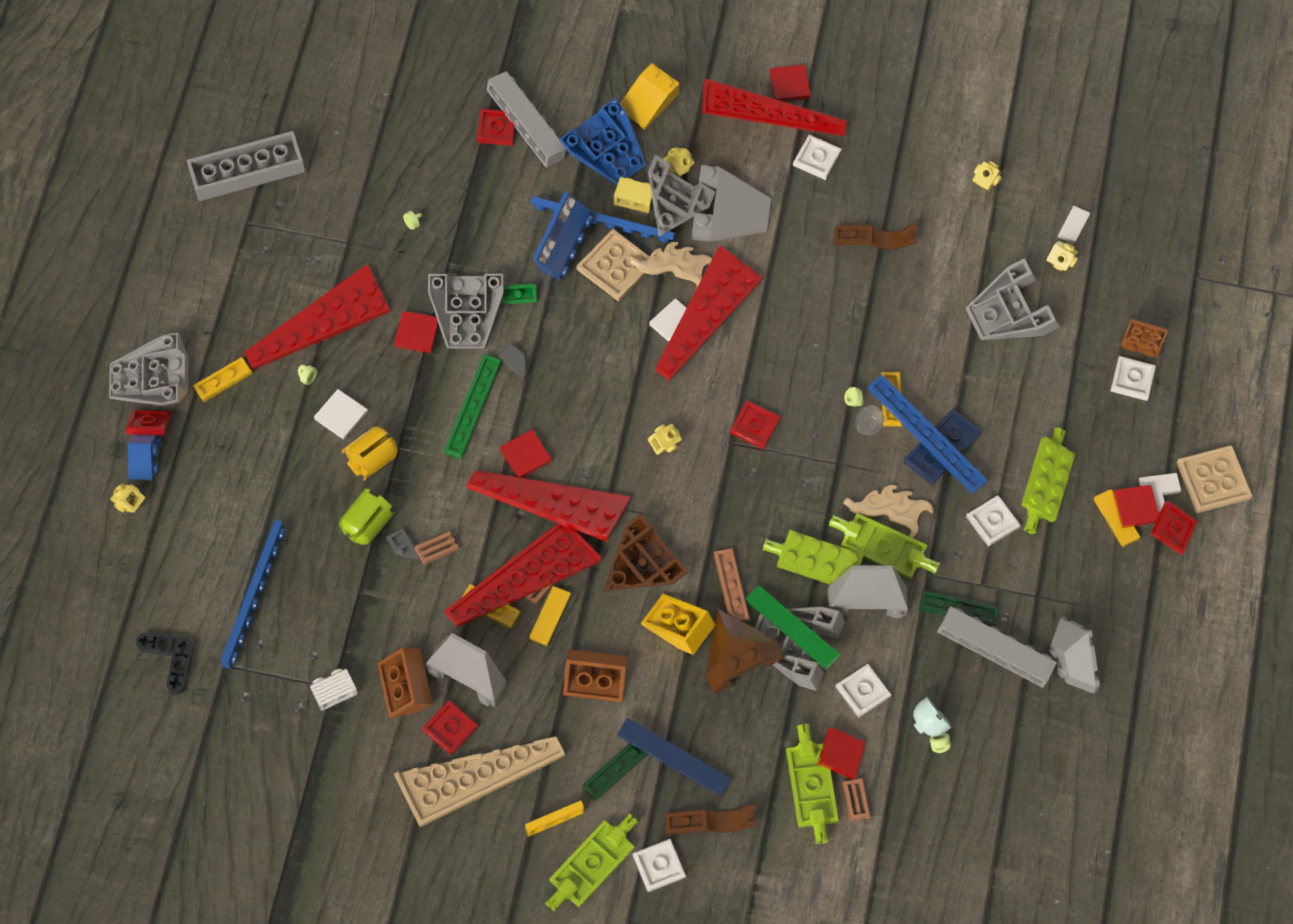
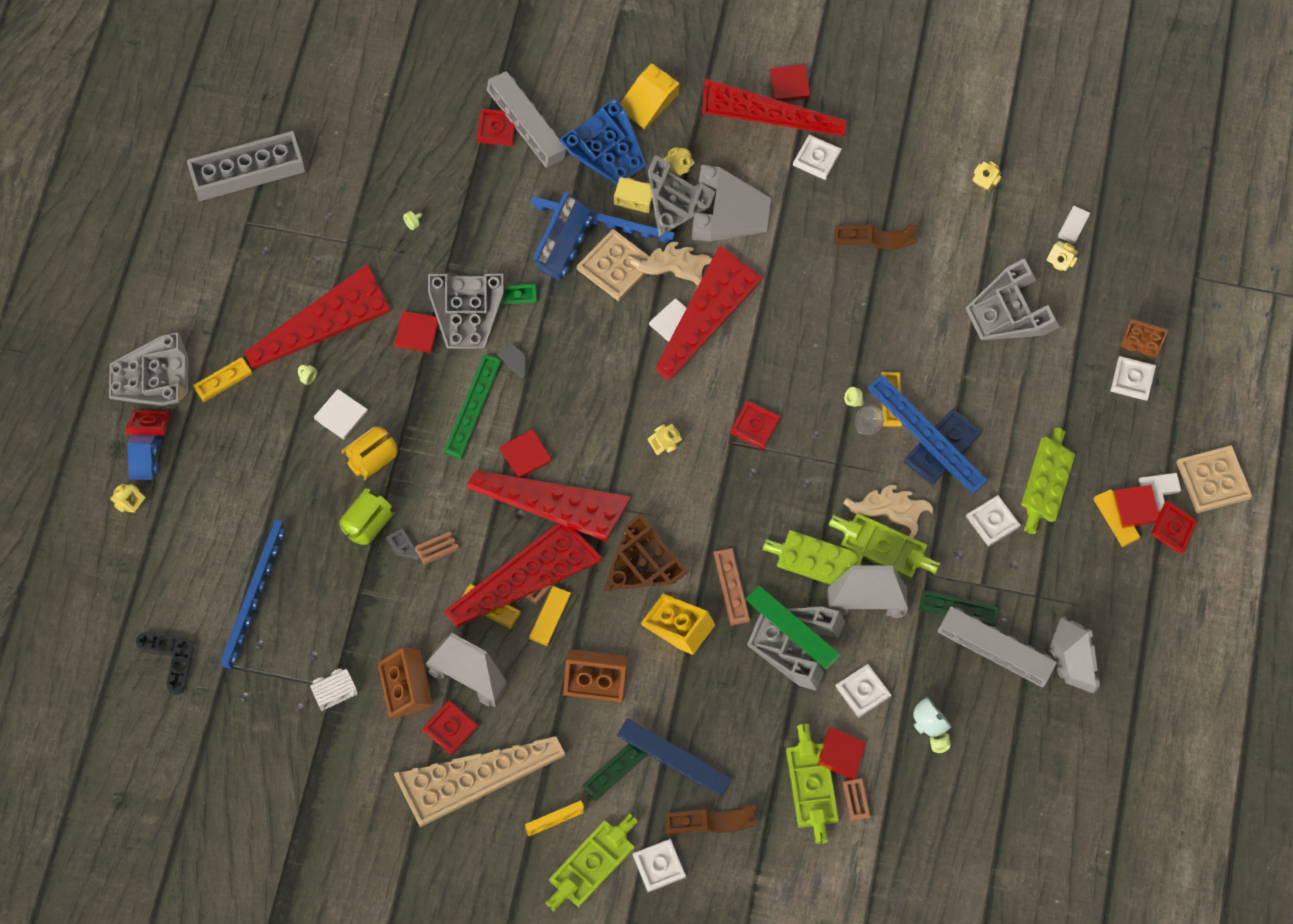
(737, 650): reddish brown wedge -> none

